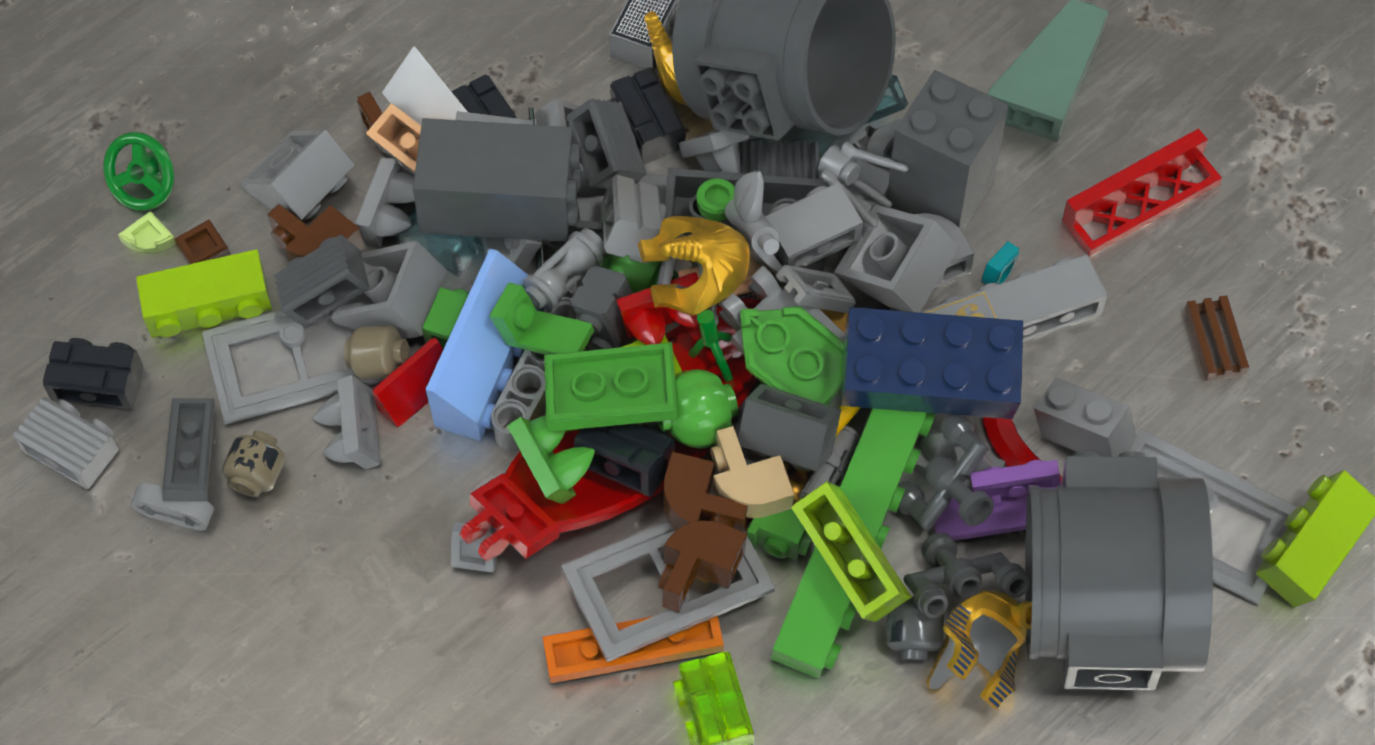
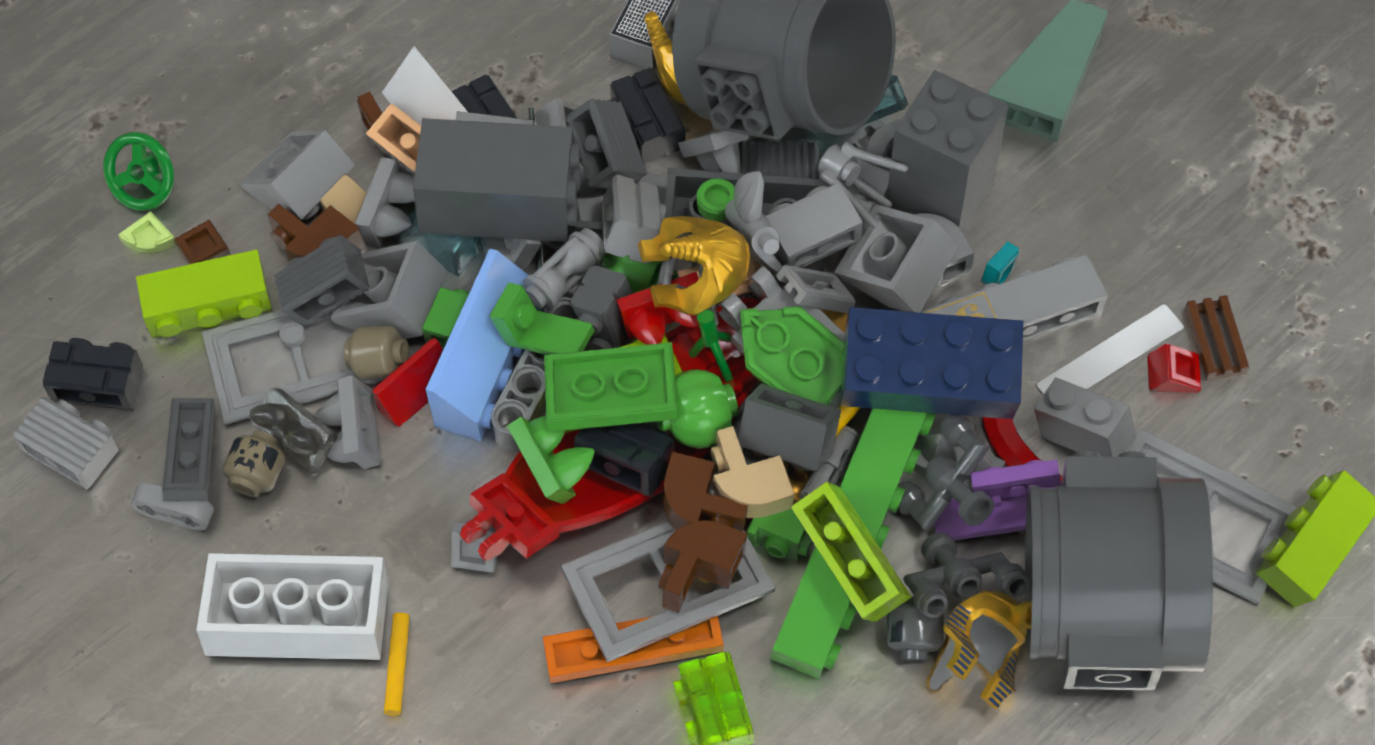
(293, 606): none -> white brick
(294, 428): none -> clear smoke tile
(345, 197): none -> tan slope
(396, 664): none -> yellow piece
(1118, 349): none -> white sticker
(1138, 179): red fence -> none
(1174, 370): none -> red slope

